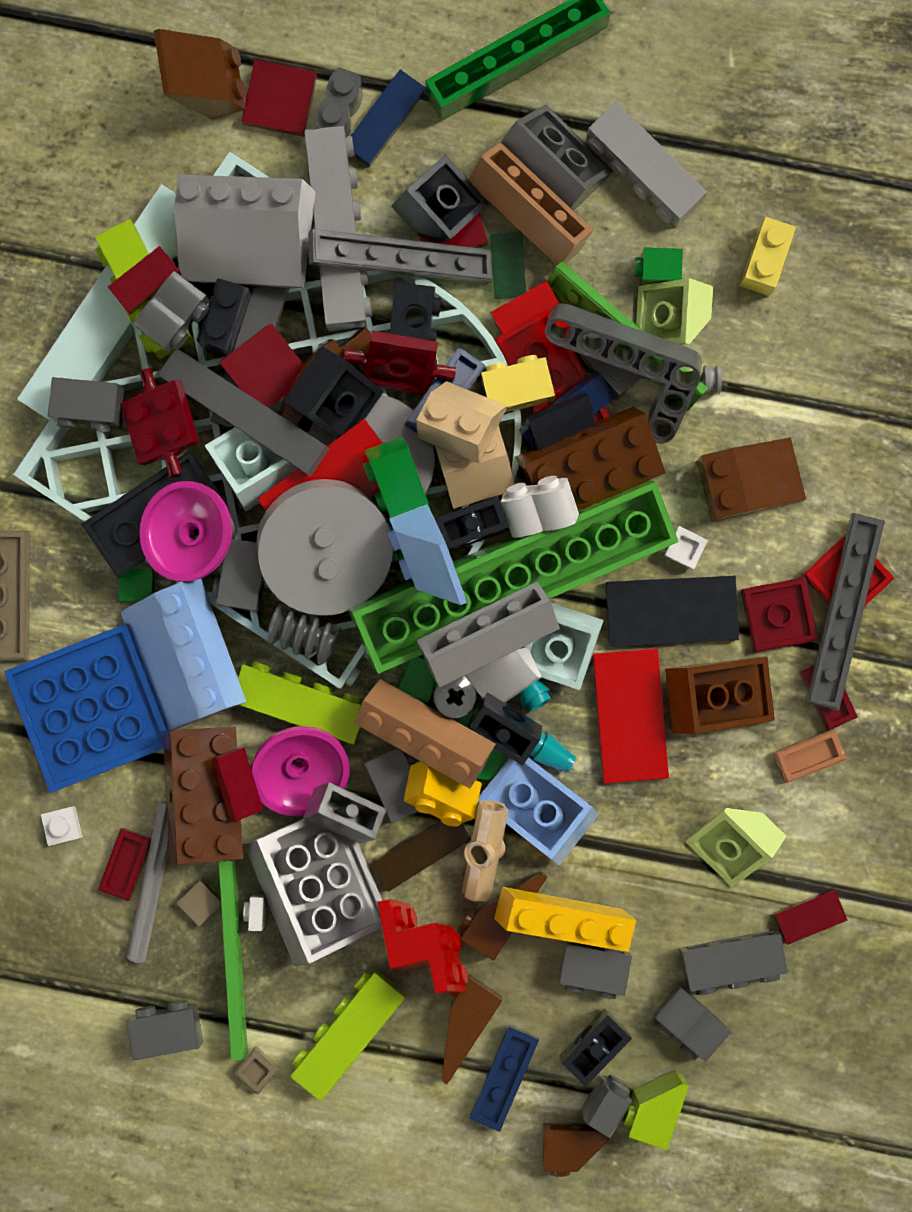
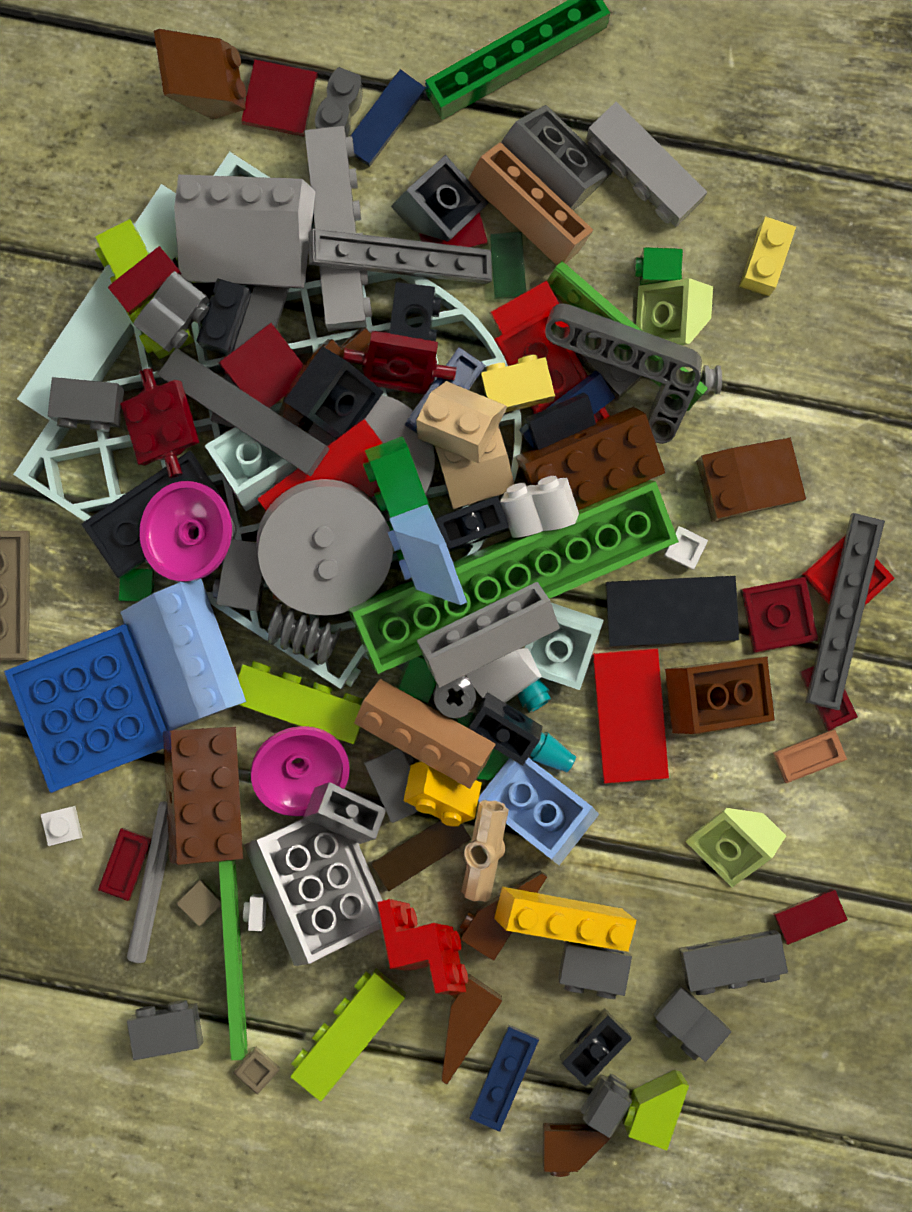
(237, 784): dark red tile -> none

